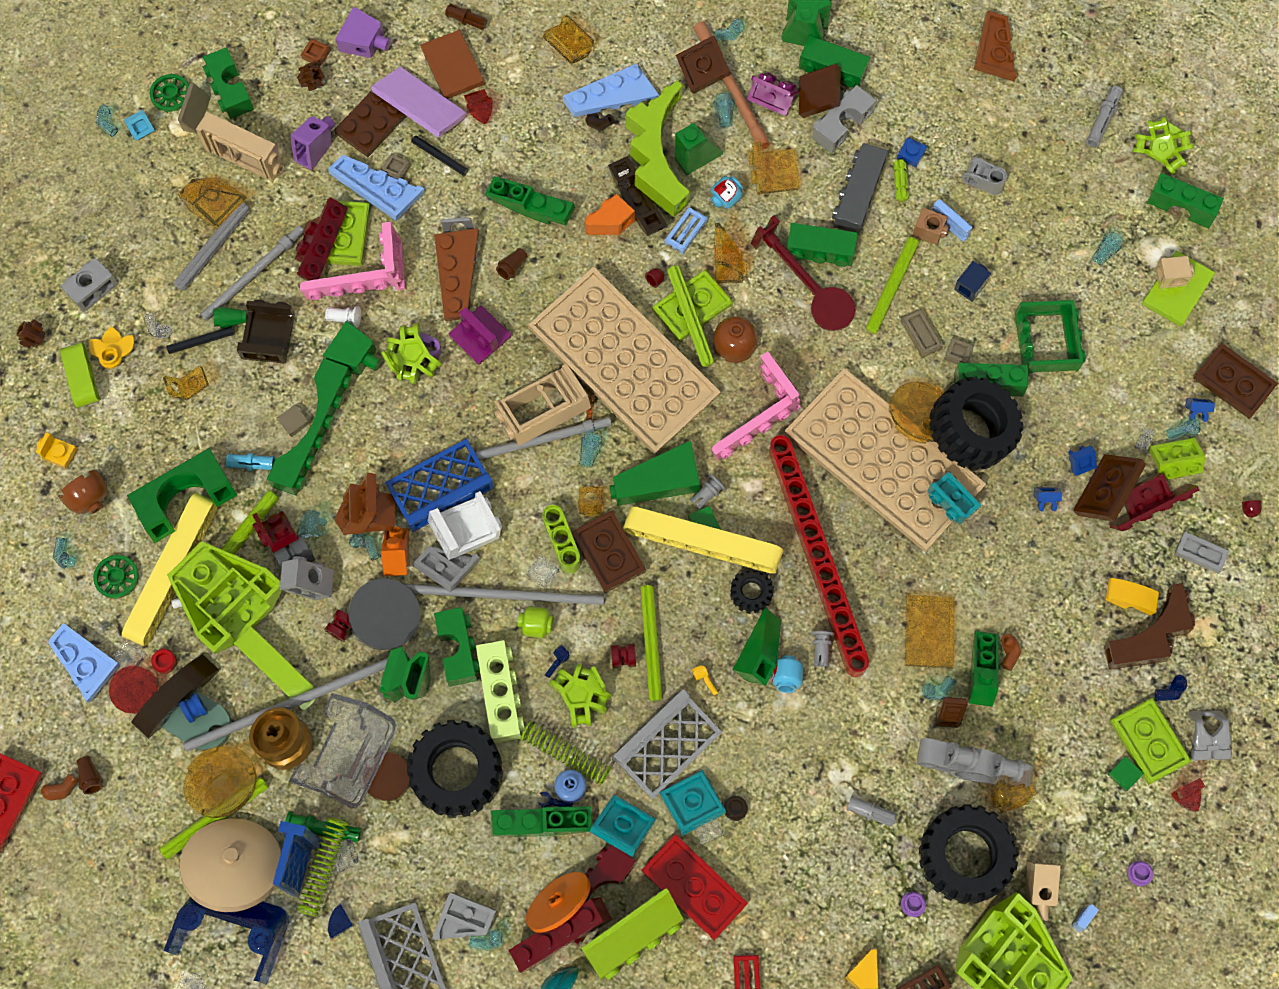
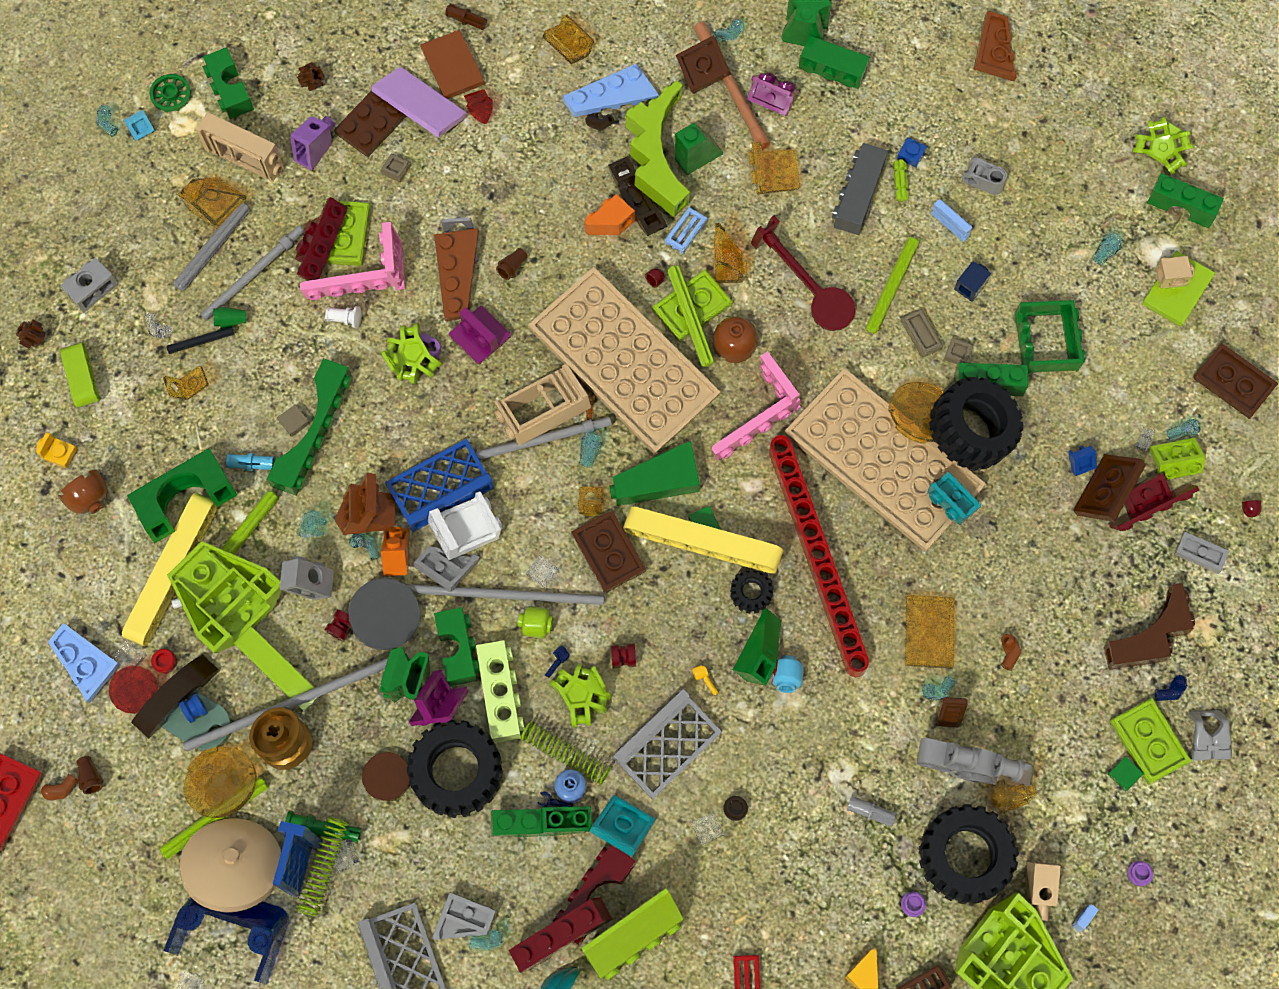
(60, 555): clear light blue arm -> none
(111, 345): yellow plate -> none
(116, 576): green wheel -> none
(193, 108): dark tan slope -> none
(267, 332): dark brown panel -> none
(275, 531): dark red bracket -> none
(296, 548): dark grey wheel -> none
(315, 52): dark orange tile -> none
(339, 922): clear blue tile -> none
(349, 753): clear windscreen -> none
(353, 350): green torso -> none
(361, 35): medium lavender torso -> none
(384, 192): light blue wing -> none
(437, 701): none -> magenta bracket
(439, 155): black bar -> none
(529, 203): green slope -> none
(557, 529): lime beam -> none
(558, 902): orange piece -> none
(651, 643): lime axle -> none
(692, 802): teal plate -> none
(695, 887): red plate -> none
(708, 491): light grey pin -> none
(724, 108): clear light blue cone -> none
(726, 192): head -> none
(819, 91): reddish brown tile -> none
(822, 244): green brick -> none
(822, 647): light grey pin -> none
(853, 105): light grey arch -> none
(933, 218): medium nougat brick -> none
(984, 669): green slope -> none
(1047, 494): blue tile -> none
(1107, 110): light grey pin -> none
(1131, 594): yellow slope -> none
(1189, 795): clear red tile -> none
(1199, 406): blue tile -> none

